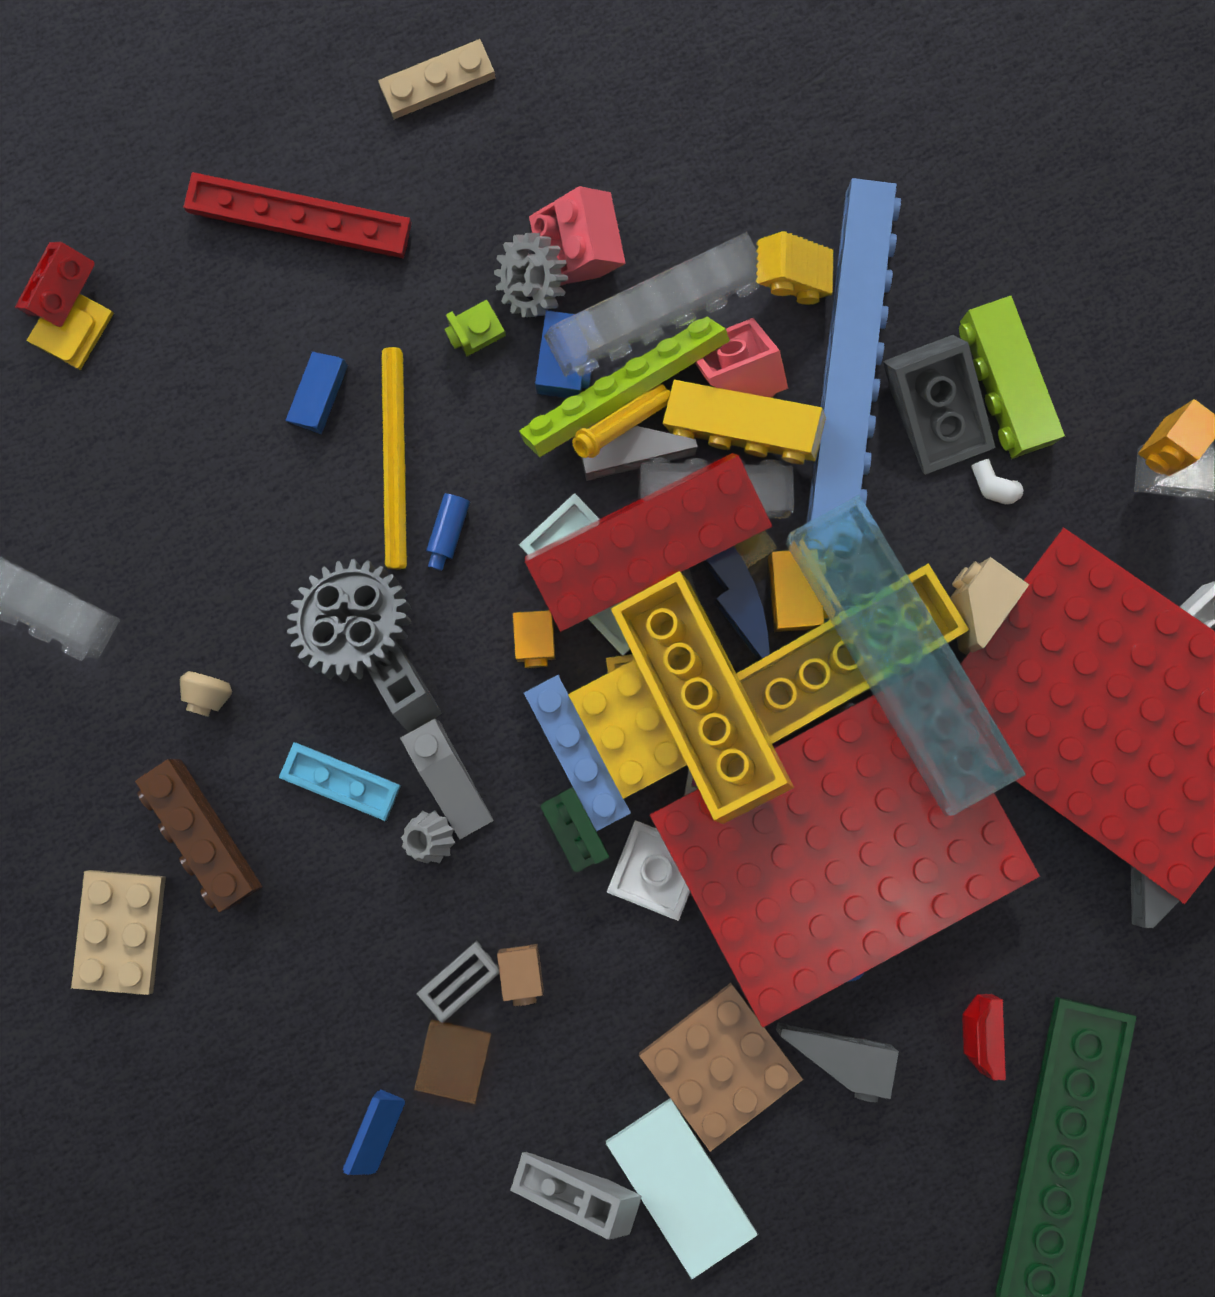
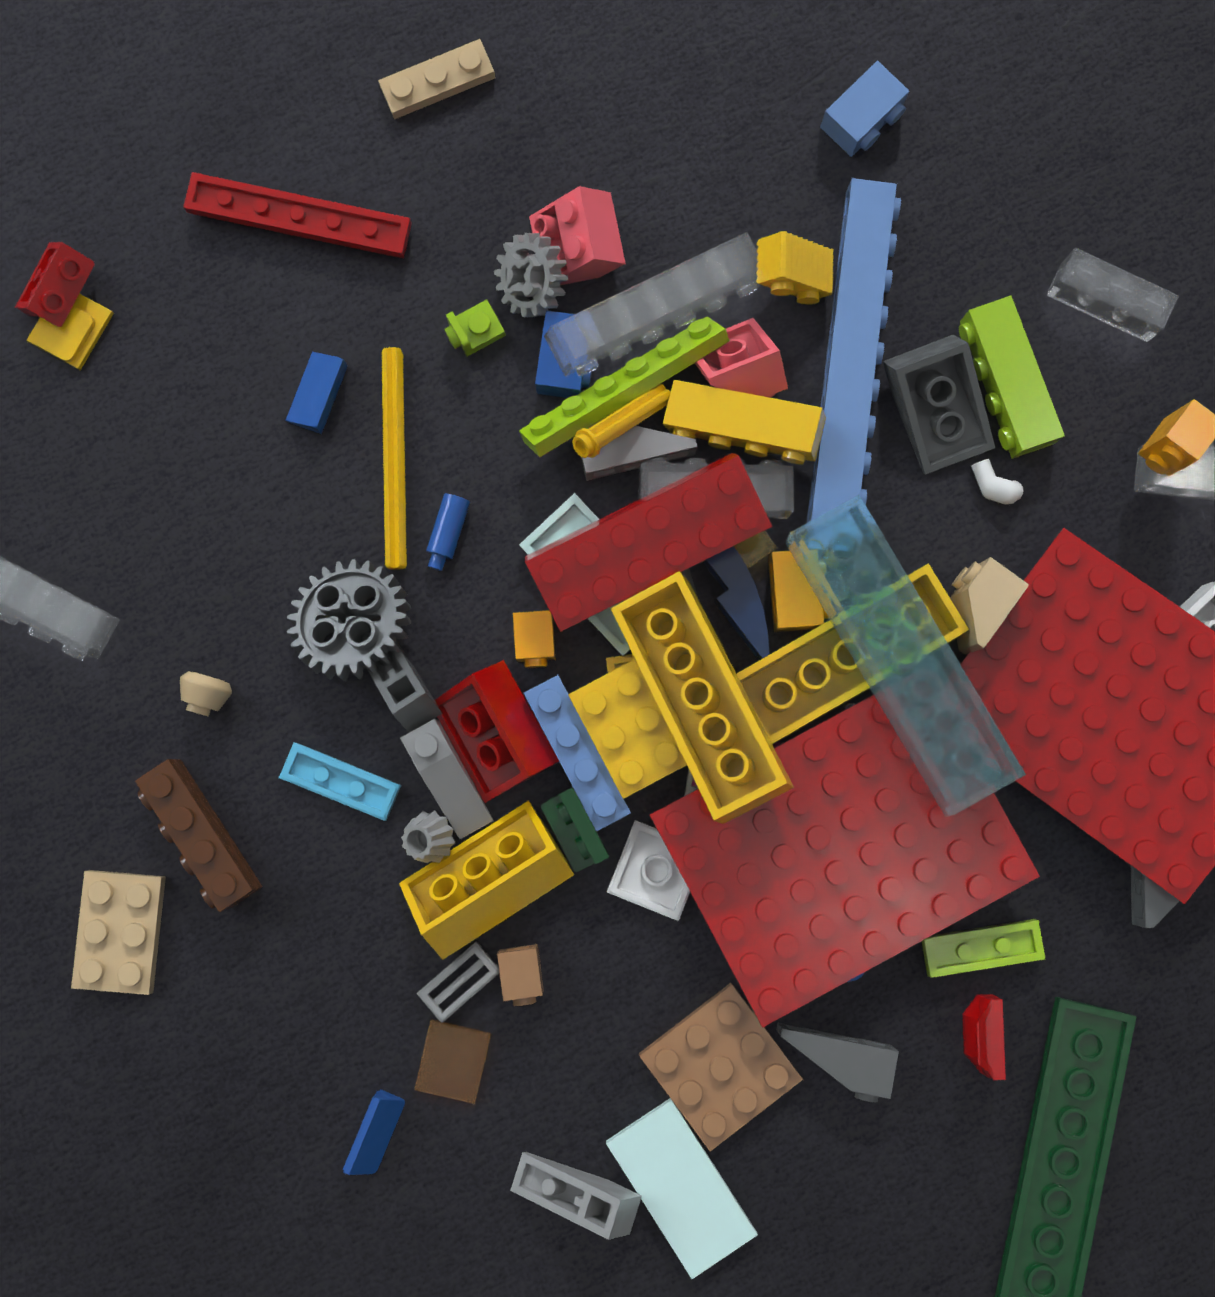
(485, 880): none -> yellow slope
(494, 731): none -> red slope
(864, 109): none -> medium blue brick
(983, 948): none -> lime plate
(1112, 295): none -> clear brick

